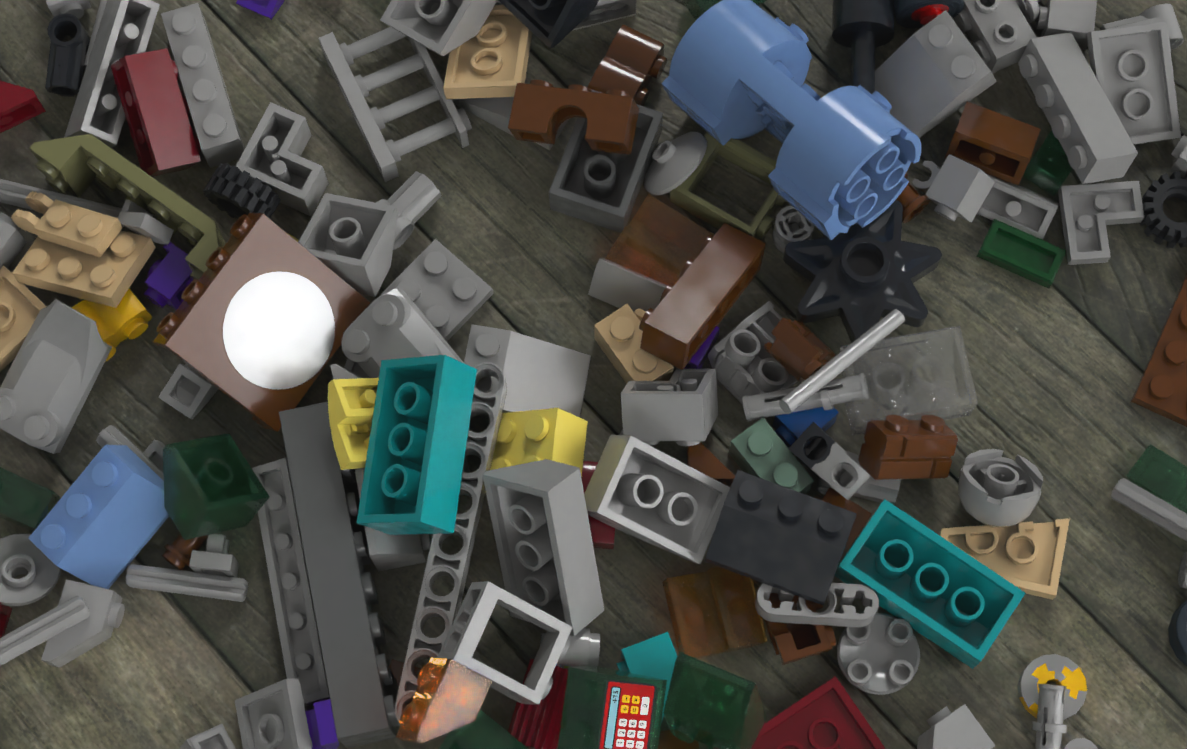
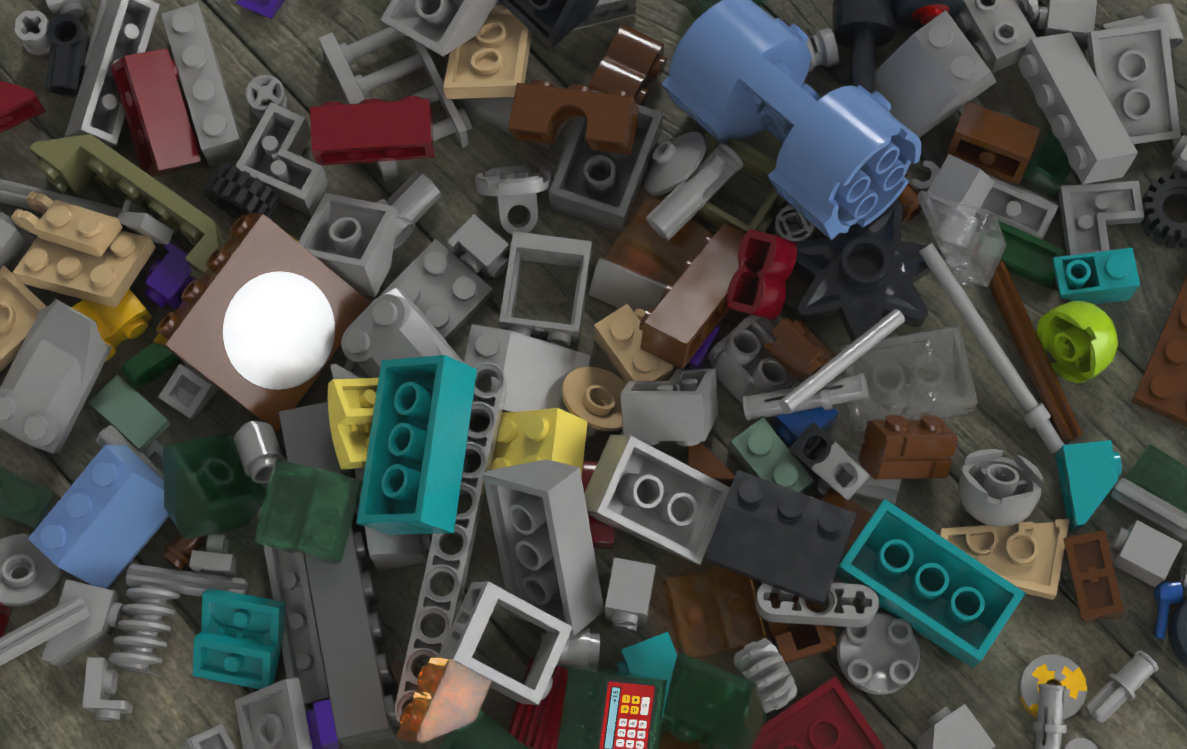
(25, 28): none -> light grey bush
(99, 683): none -> light grey bracket
(129, 413): none -> sand green slope
(142, 629): none -> light grey piece
(149, 365): none -> dark green beam
(239, 639): none -> teal slope
(258, 450): none -> light grey brick
(265, 89): none -> light grey wheel
(308, 511): none -> clear green slope
(372, 131): none -> dark red brick
(480, 248): none -> light grey brick
(514, 187): none -> light grey tile
(549, 251): none -> light grey window
(595, 397): none -> tan dish
(629, 594): none -> light grey brick
(694, 192): none -> light grey piece
(763, 268): none -> dark red brick
(765, 667): none -> light grey gear
(823, 49): none -> light grey wheel
(966, 237): none -> clear slope
(1034, 355): none -> reddish brown axle
(1034, 414): none -> light grey bar
(1079, 340): none -> lime cylinder
(1085, 478): none -> teal slope
(1093, 576): none -> reddish brown hinge
(1097, 276): none -> teal slope
(1121, 687): none -> light grey axle
(1144, 552): none -> light grey brick
(1166, 594): none -> blue hand

